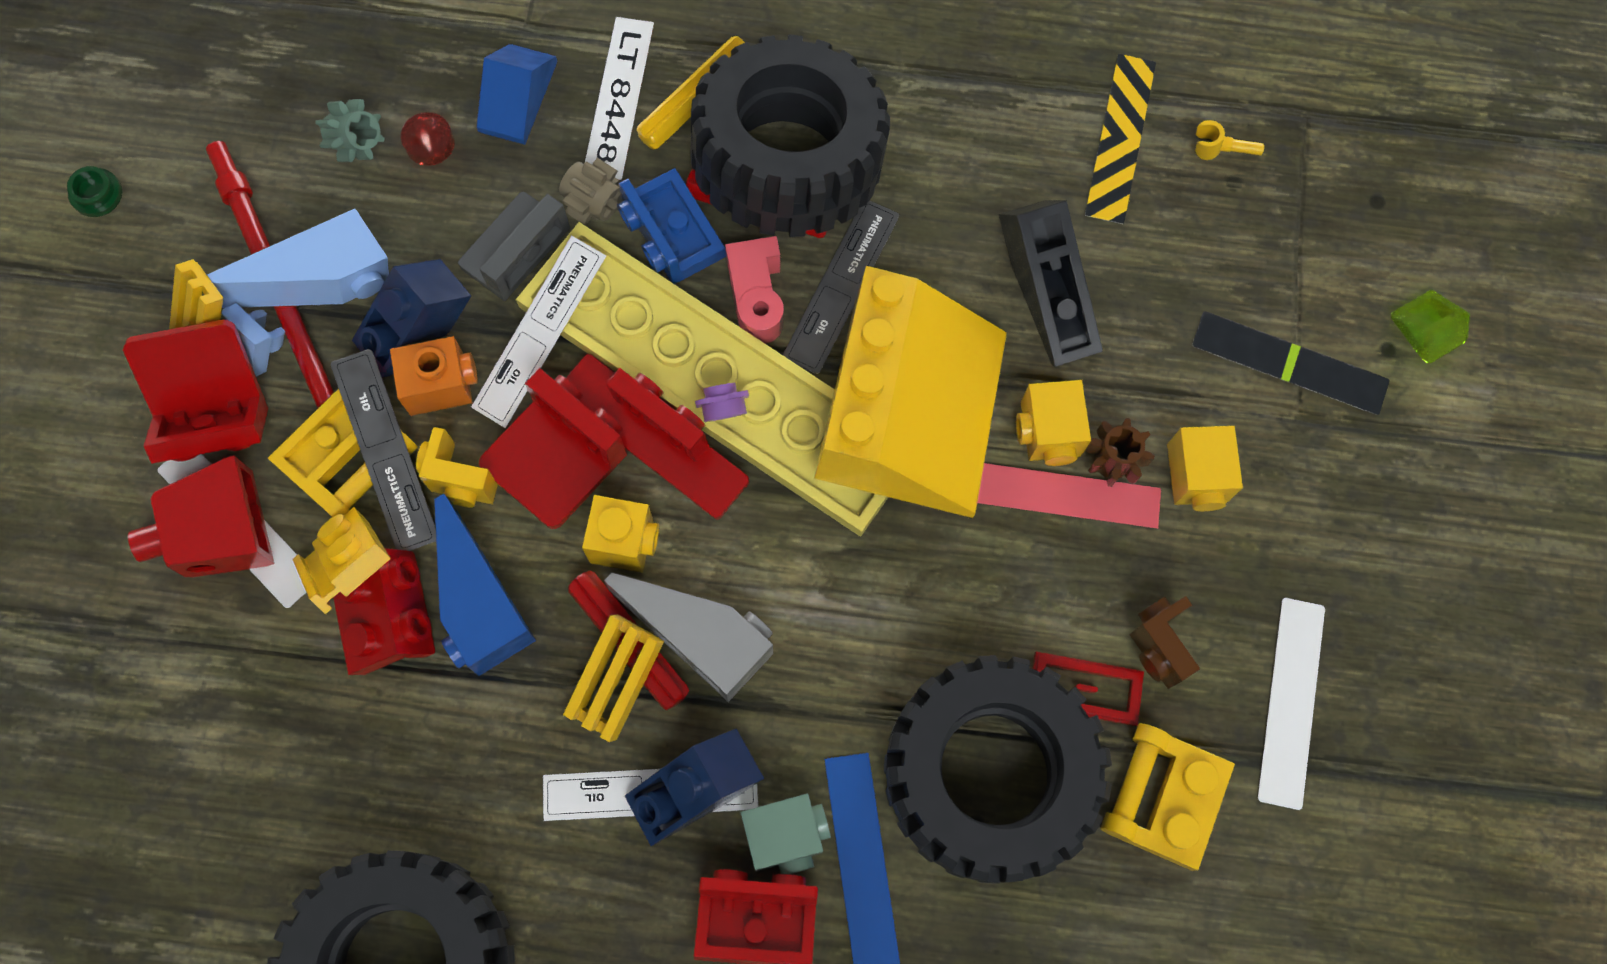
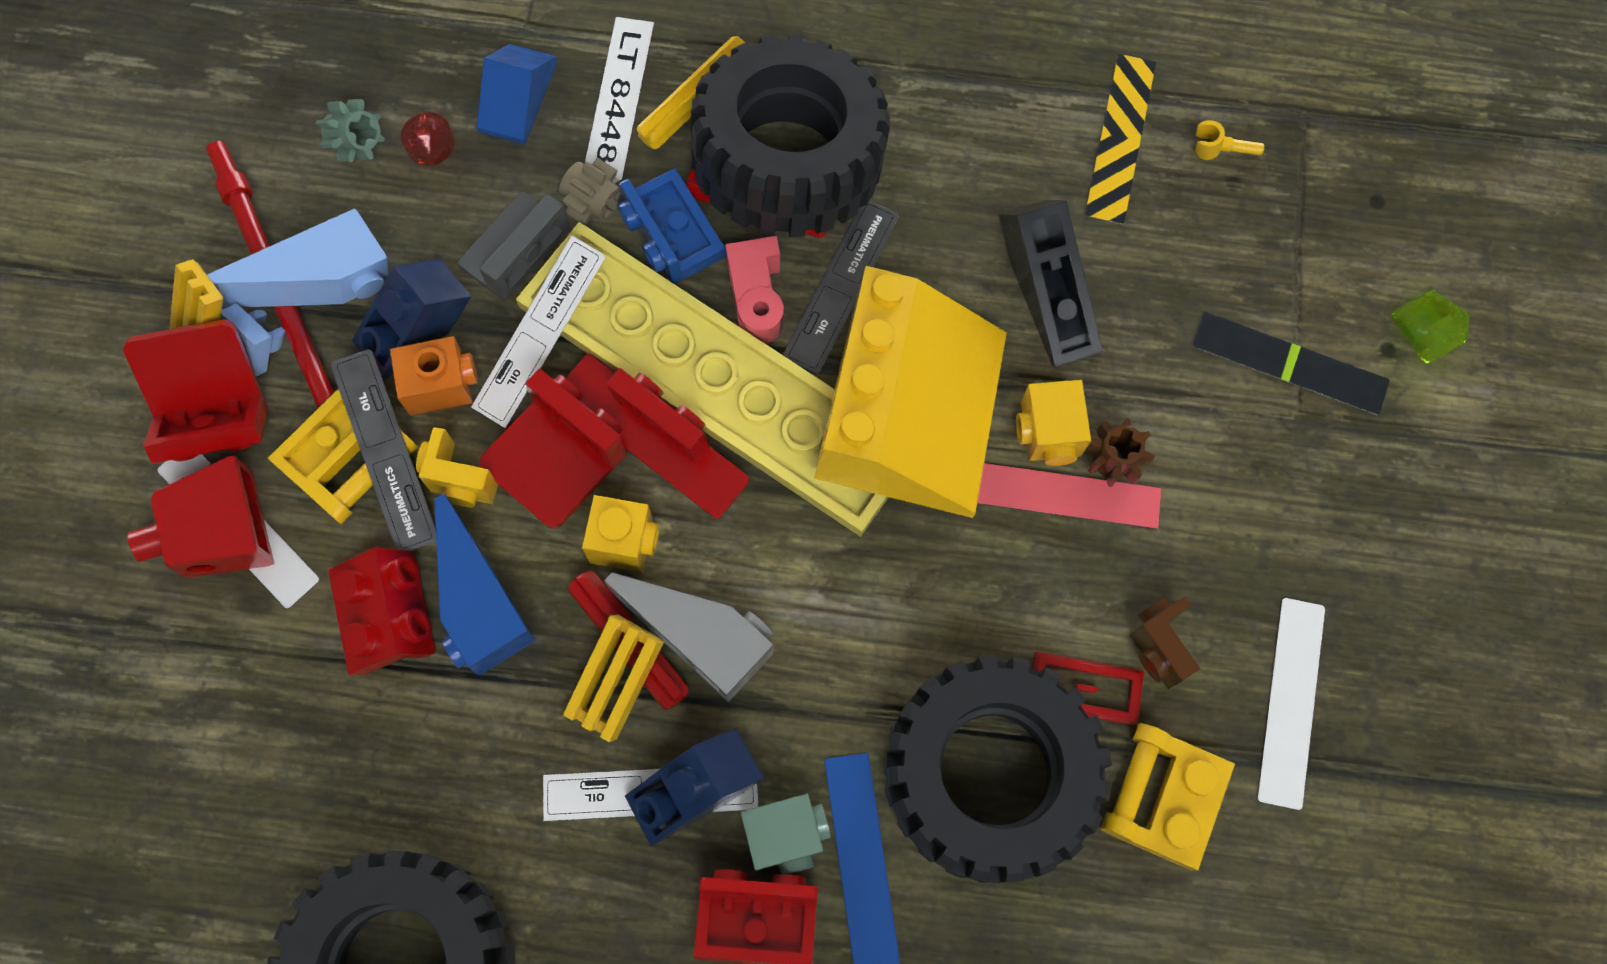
(94, 191): dark green plate -> none
(342, 558): yellow plate -> none
(722, 402): medium lavender plate -> none
(1204, 467): yellow brick -> none

